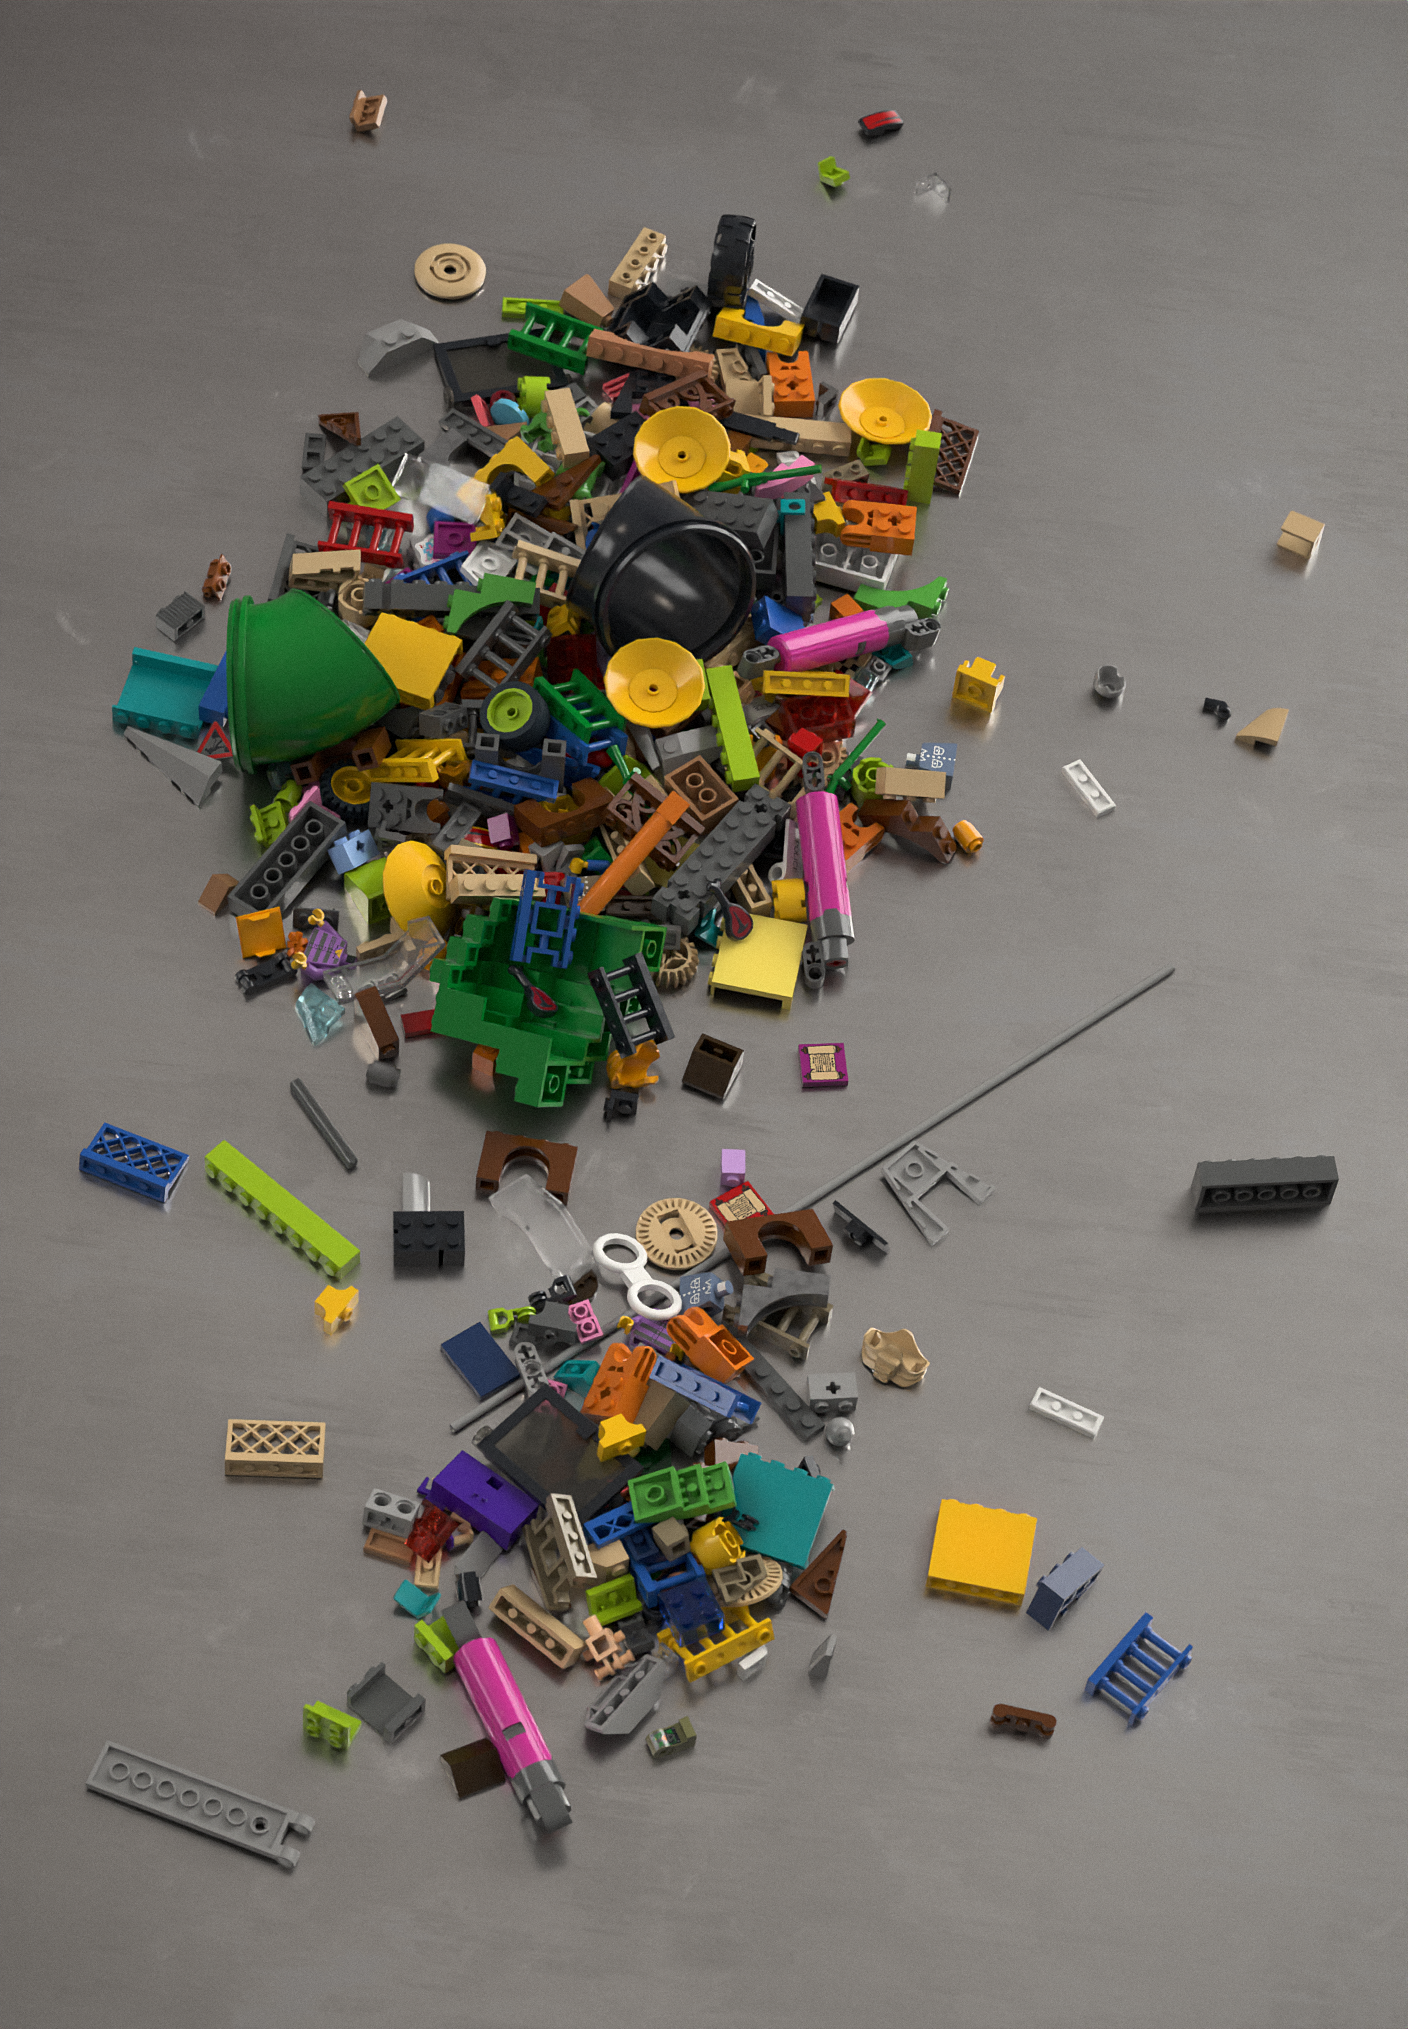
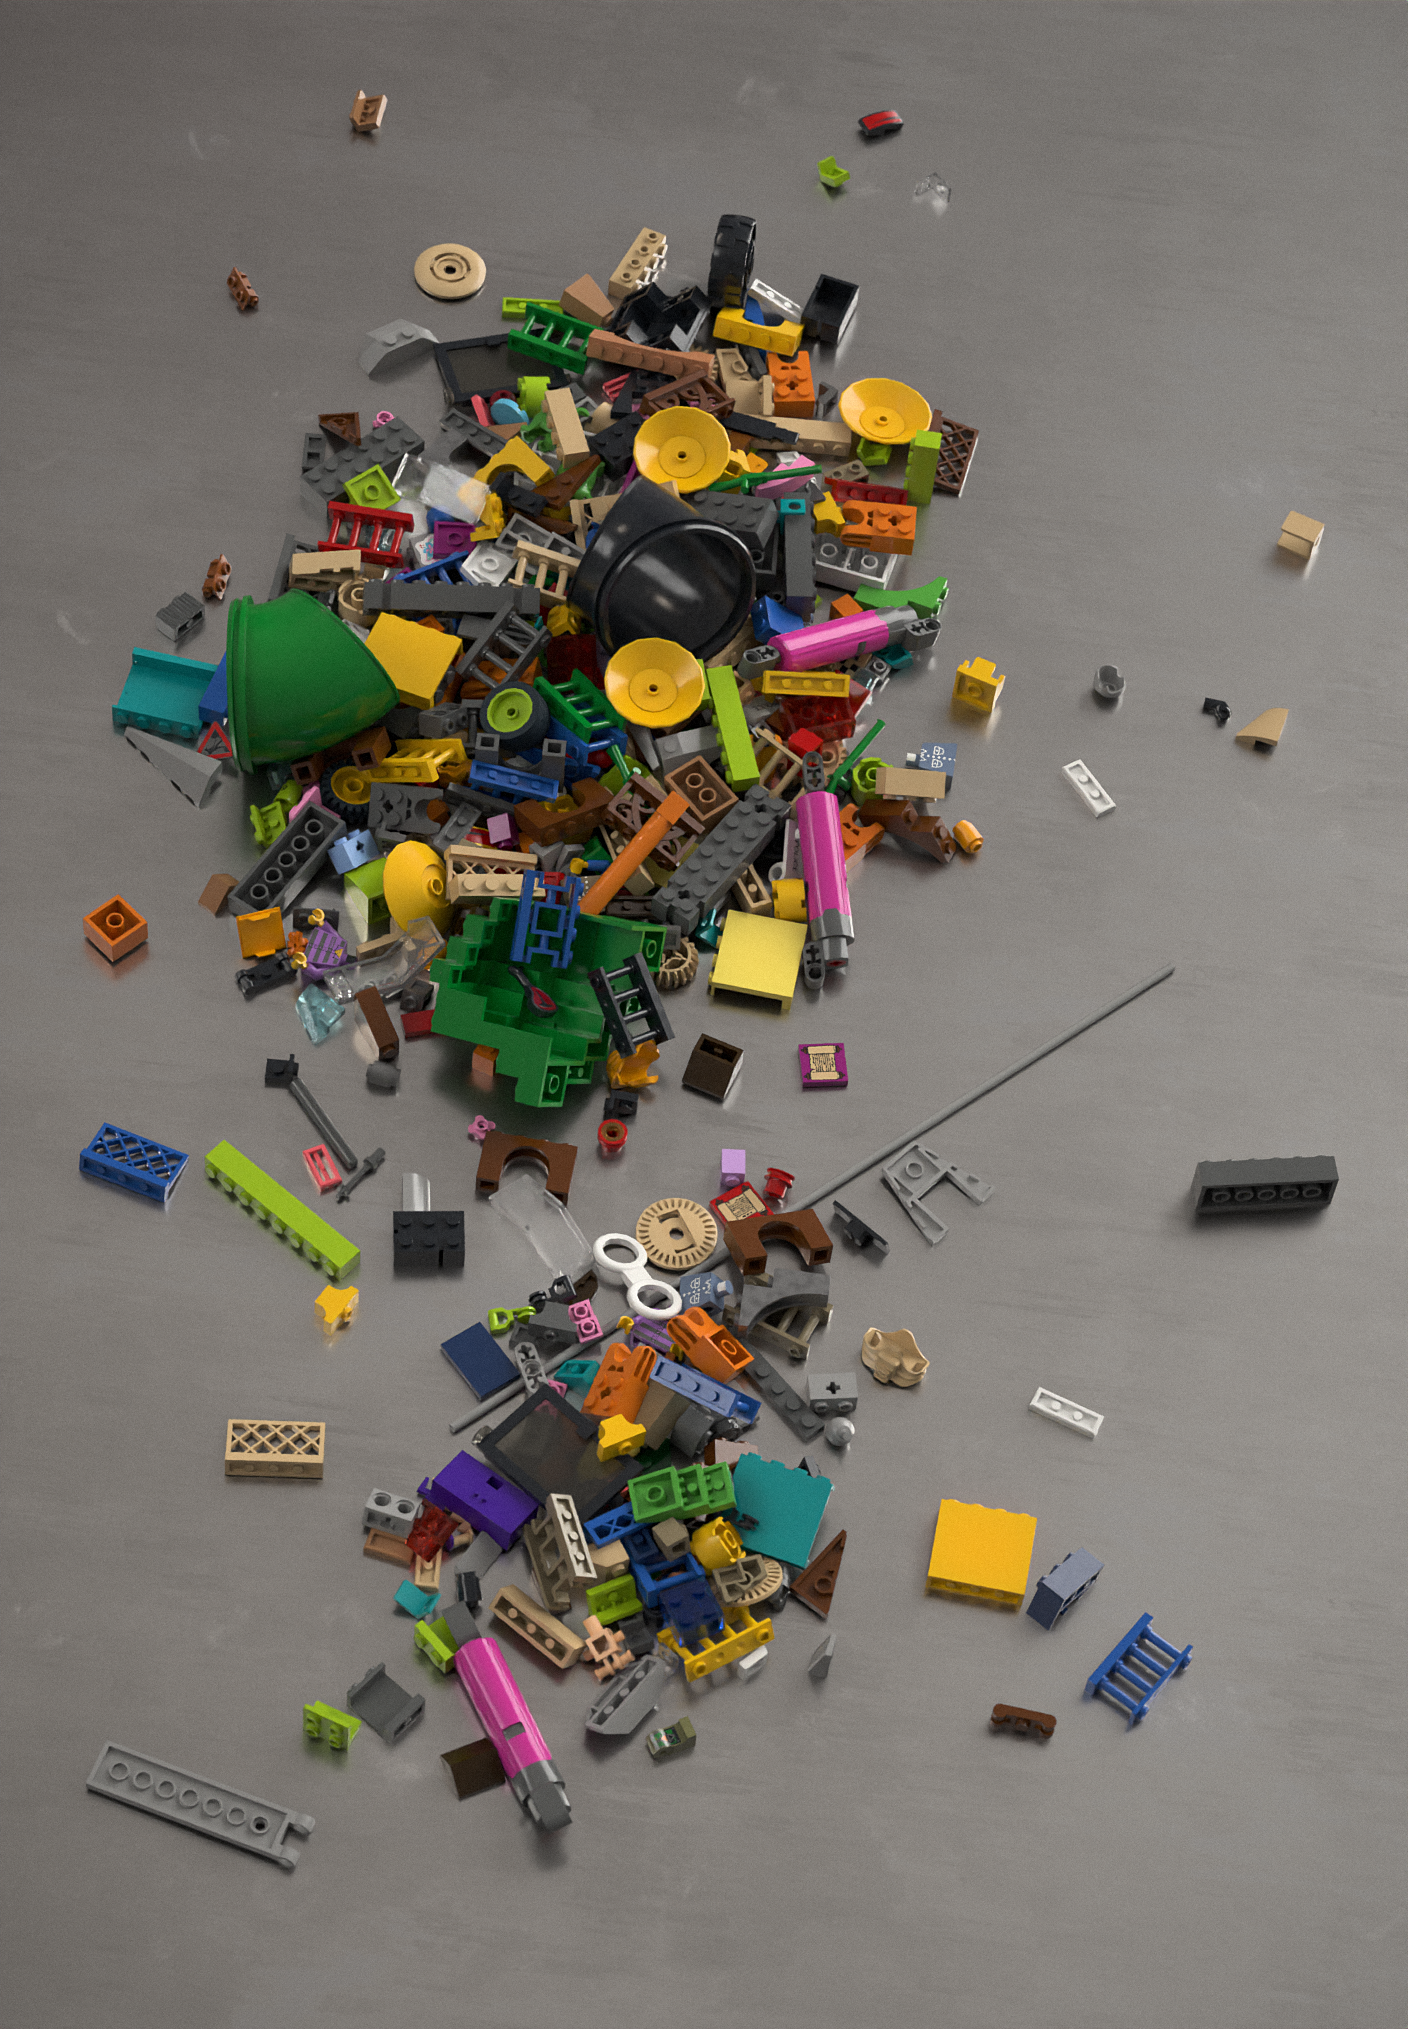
(115, 928): none -> orange brick
(241, 289): none -> dark orange hinge
(281, 1070): none -> black bracket
(328, 1182): none -> coral tile
(370, 1163): none -> dark grey piece
(382, 418): none -> bright pink plate
(415, 995): none -> flat silver bracket
(478, 1132): none -> bright pink plate
(493, 592): bright green arch -> none
(612, 1135): none -> red piece
(737, 920): black piece -> none
(777, 1182): none -> red piece

